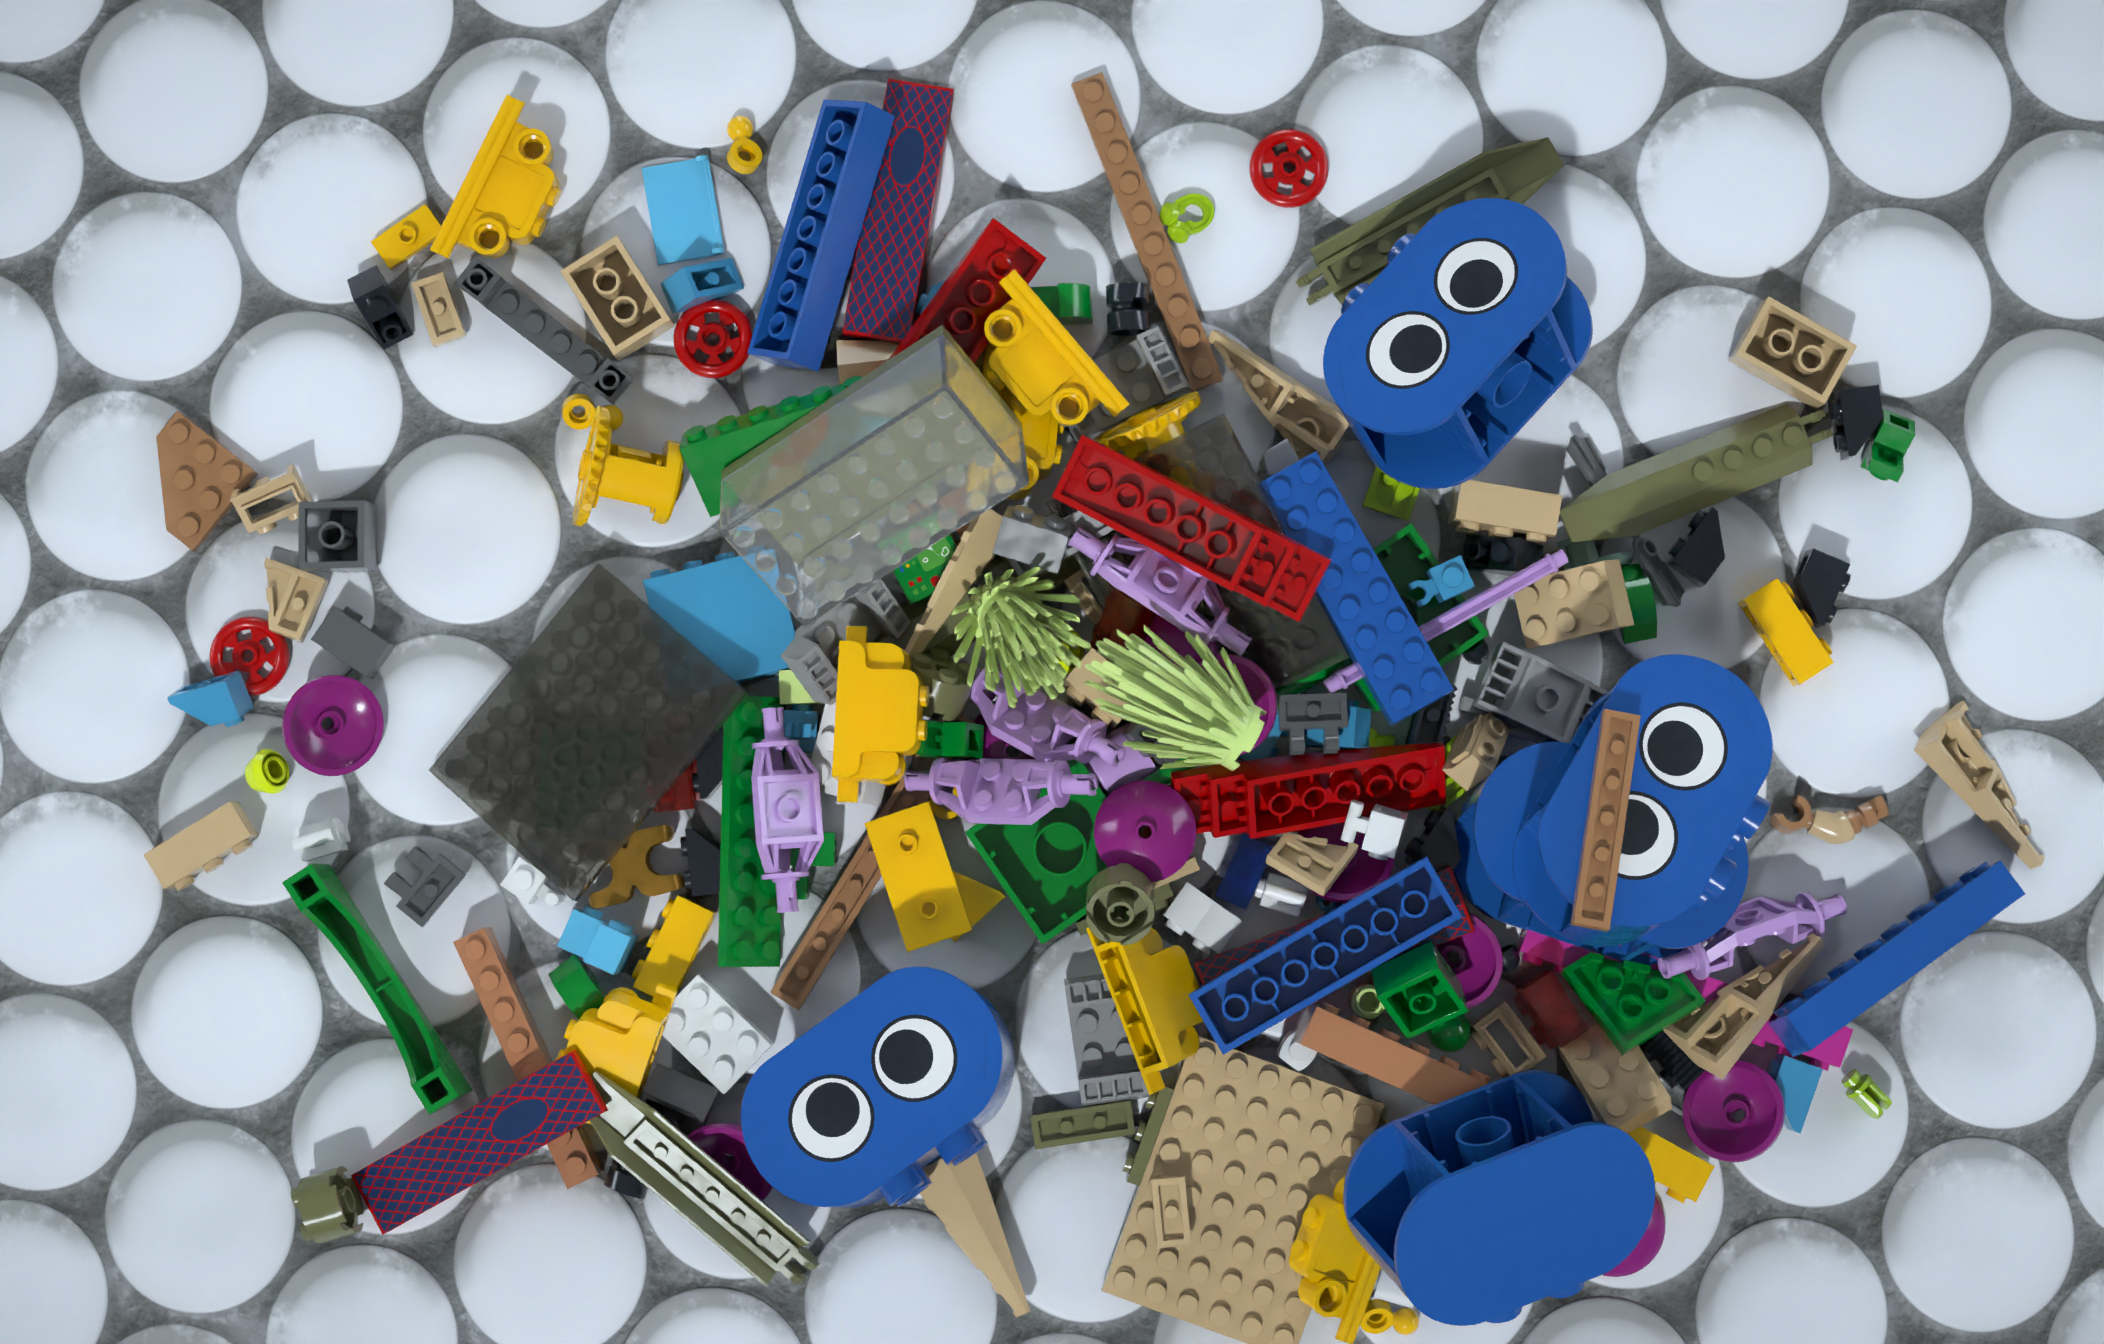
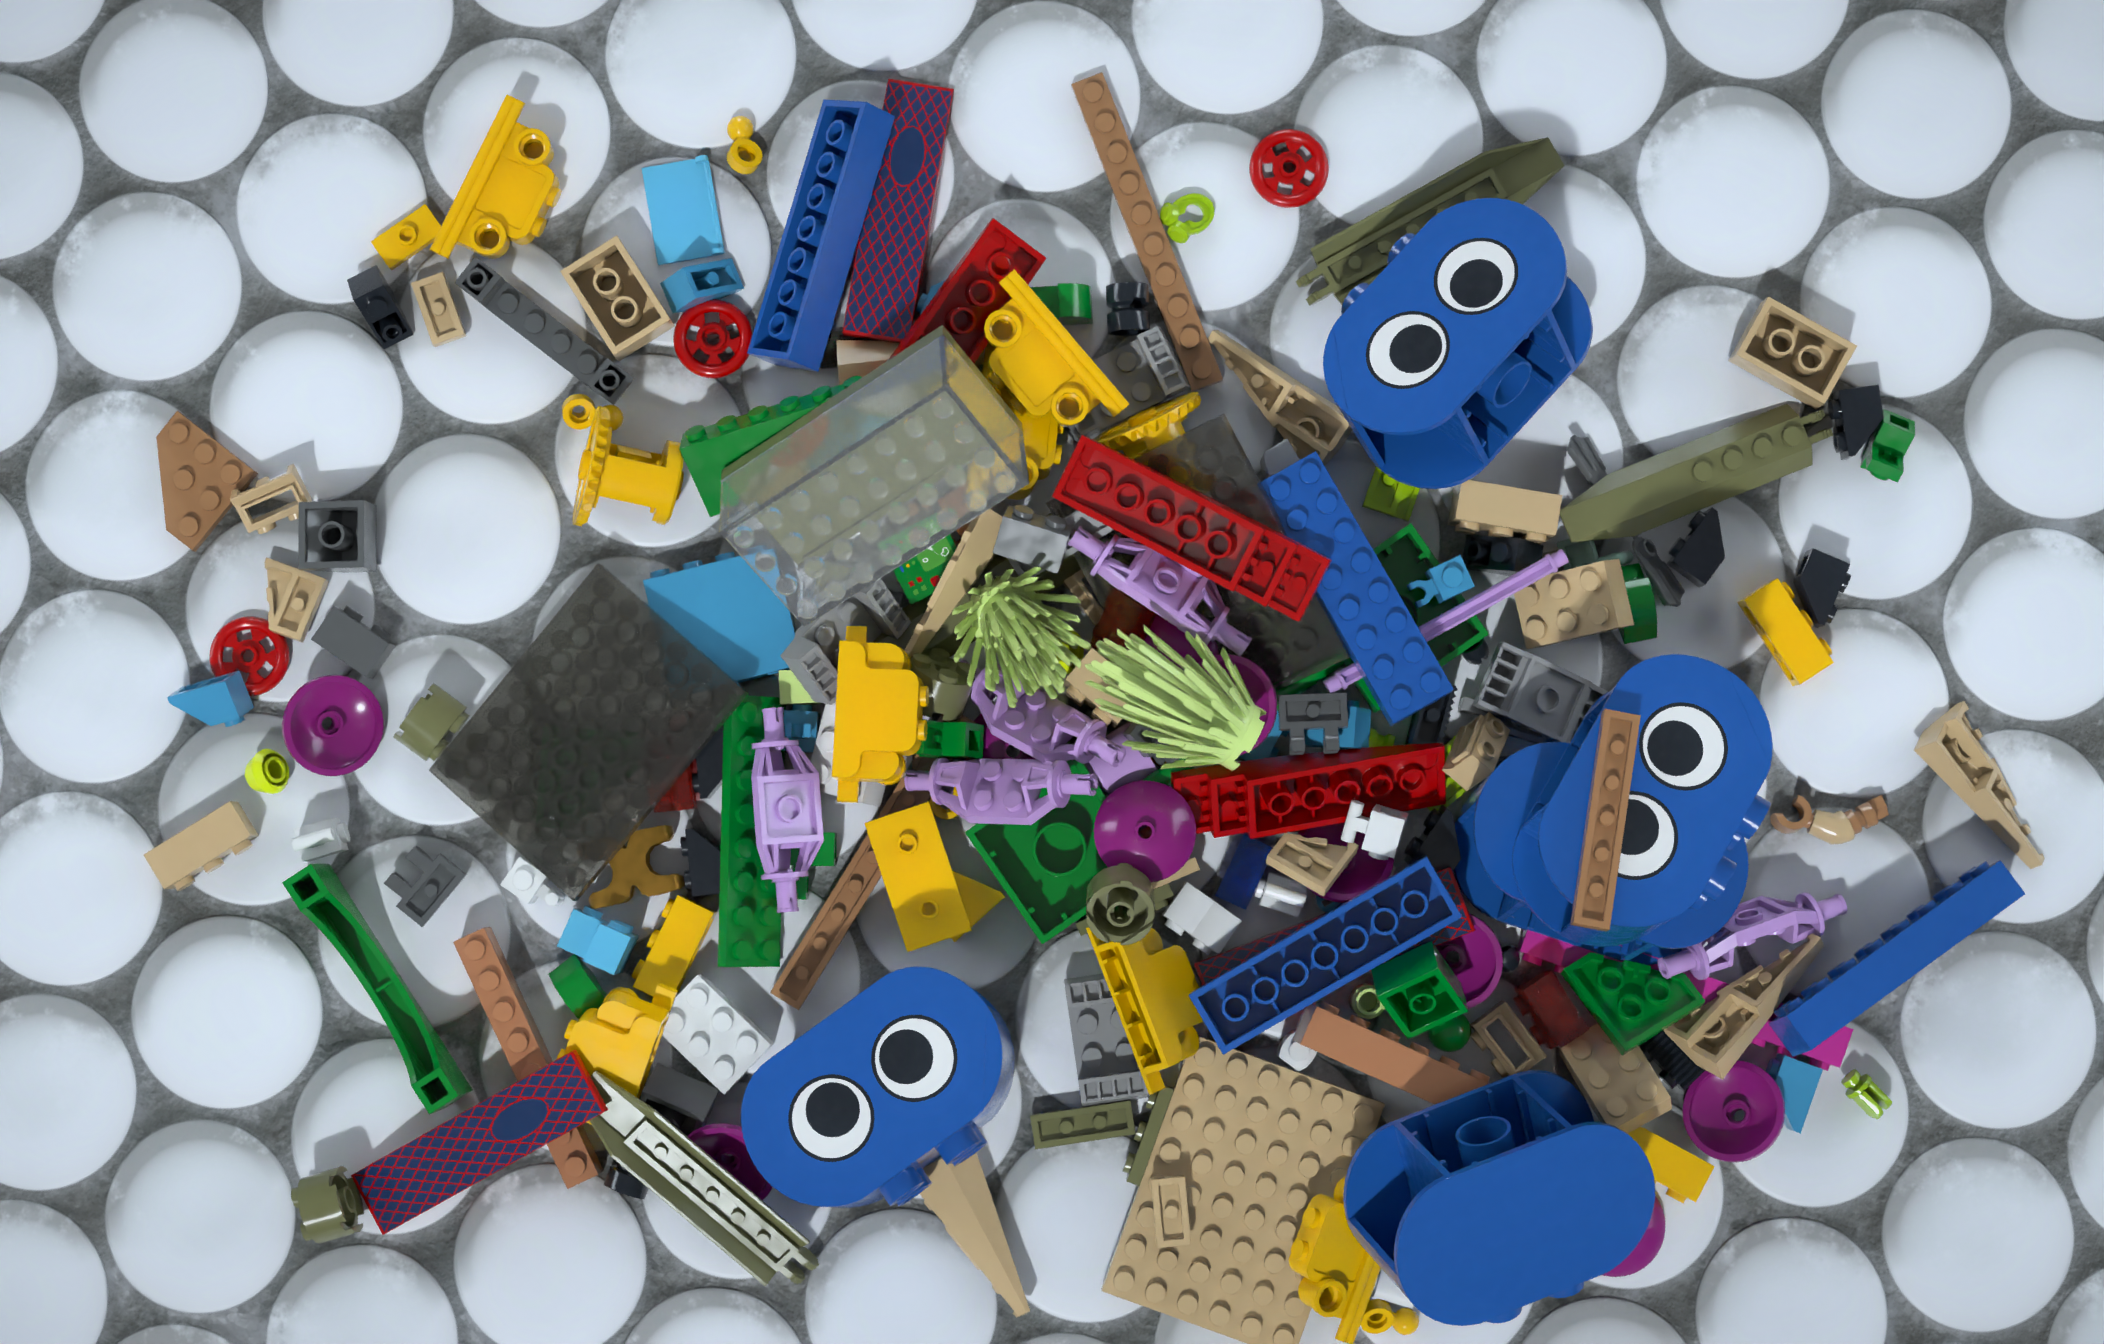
(431, 723): none -> olive brick

